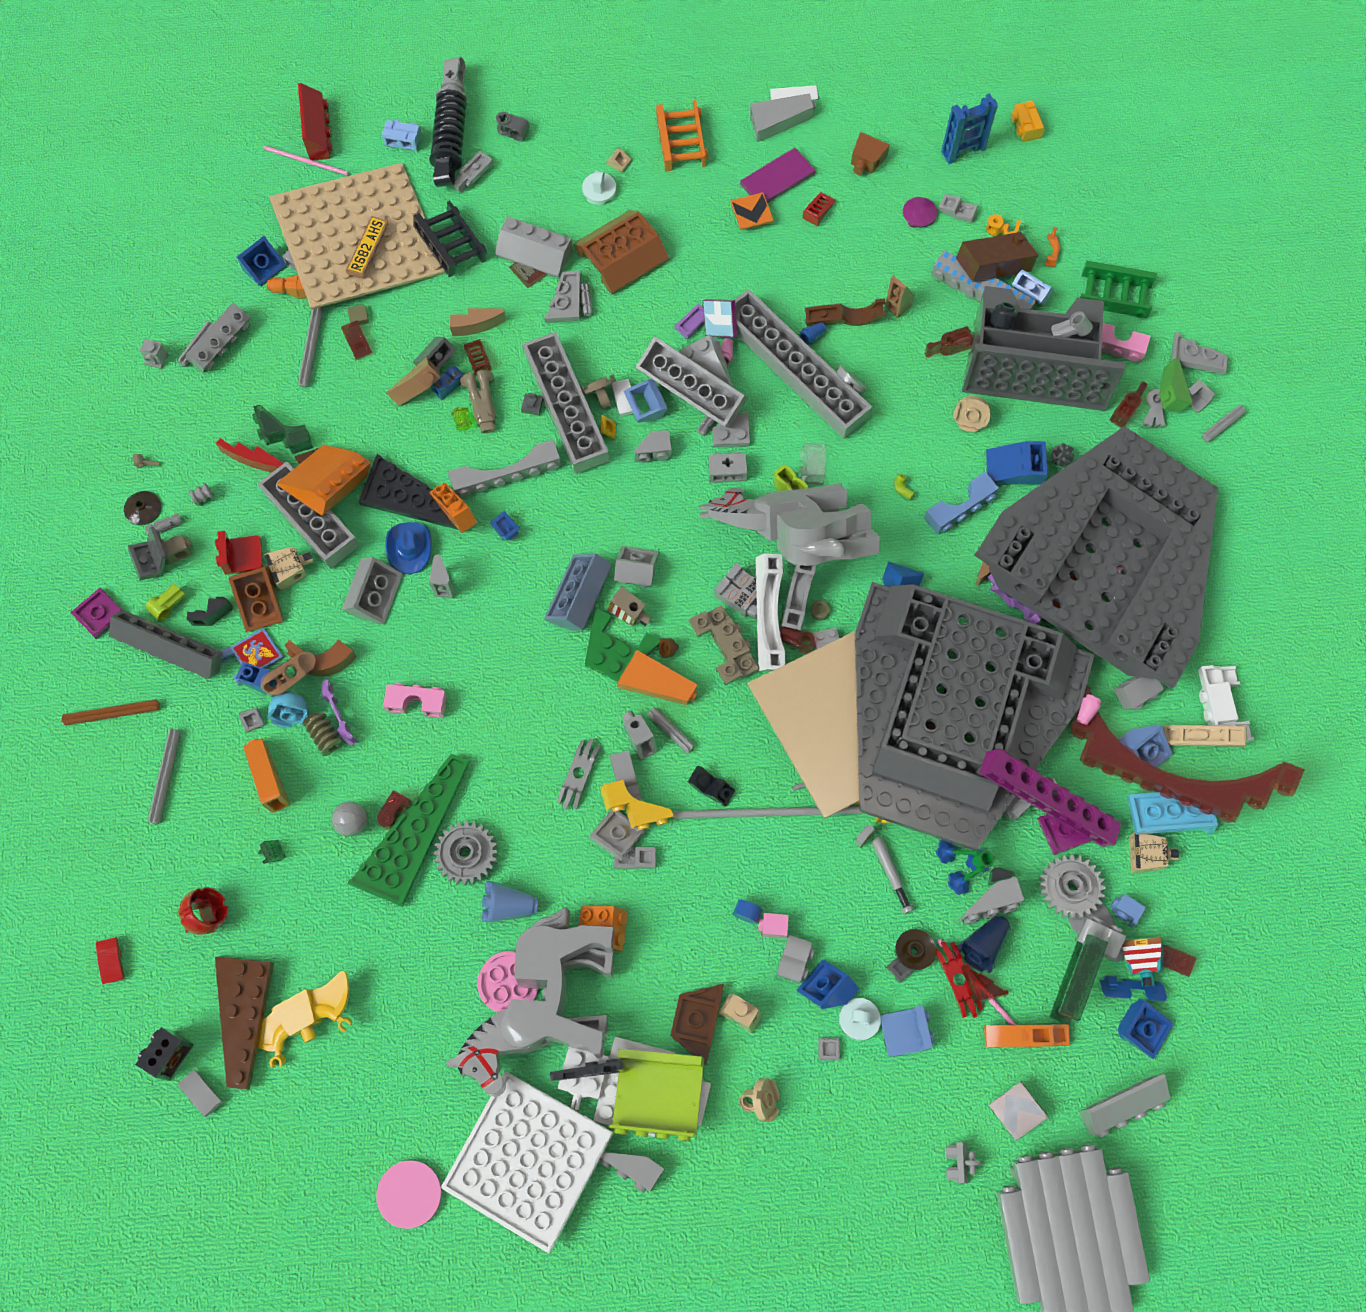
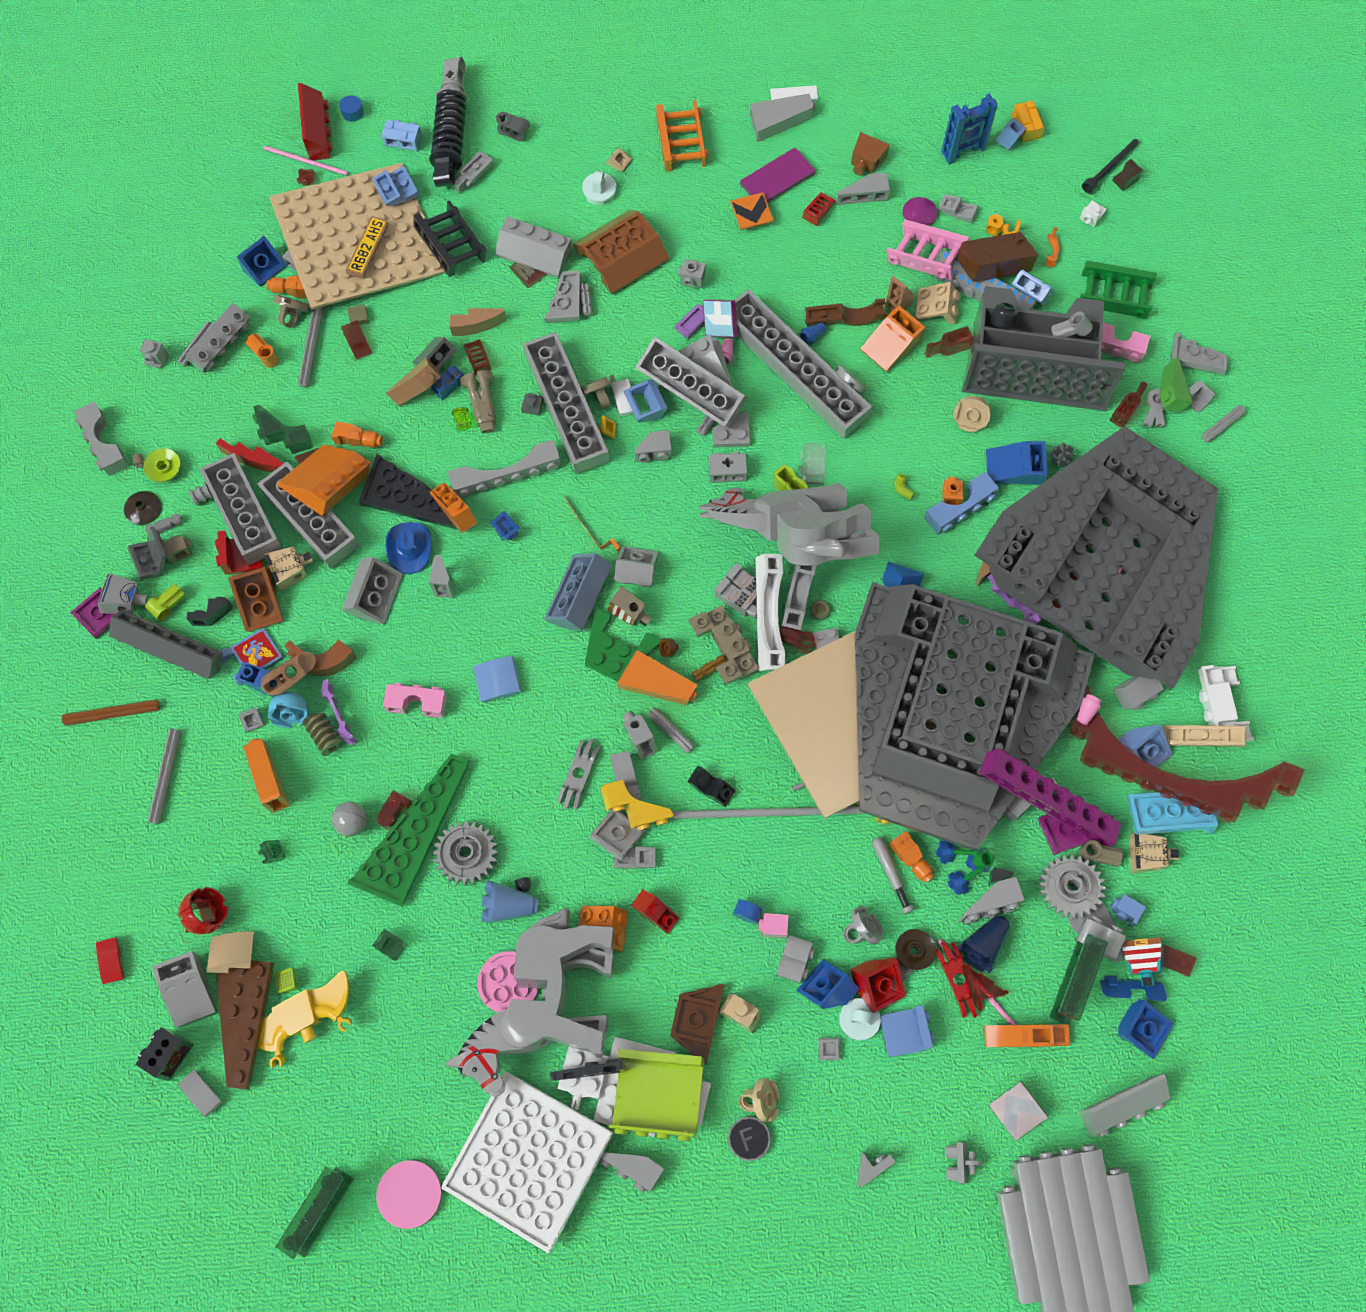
(93, 422): none -> light grey arch
(120, 595): none -> light grey torso
(157, 460): none -> lime dish
(184, 988): none -> light grey slope
(230, 951): none -> tan slope
(240, 508): none -> light grey brick
(262, 350): none -> orange piece
(286, 981): none -> lime slope
(290, 307): none -> dark tan tile
(305, 176): none -> clear red plate
(315, 1212): none -> clear green fence
(351, 108): none -> blue piece
(355, 436): none -> orange piece
(389, 945): none -> clear green panel
(396, 186): none -> medium blue slope
(497, 679): none -> medium blue slope
(523, 884): none -> black hinge
(612, 541): none -> piece
(655, 911): none -> red slope
(692, 273): none -> light grey brick
(708, 668): none -> pearl gold axle
(749, 1139): none -> black tile
(864, 835): light grey tile -> none
(866, 926): none -> light grey tile
(867, 1172): none -> light grey slope
(868, 189): none -> light grey slope
(879, 982): none -> red slope
(893, 338): none -> slope
(910, 854): none -> orange piece
(925, 235): none -> bright pink fence
(938, 301): none -> tan bracket
(952, 491): none -> orange brick
(1010, 133): none -> medium blue brick
(1090, 184): none -> black piece
(1092, 213): none -> white bracket
(1101, 853): none -> dark tan piece
(1129, 175): none -> dark brown panel

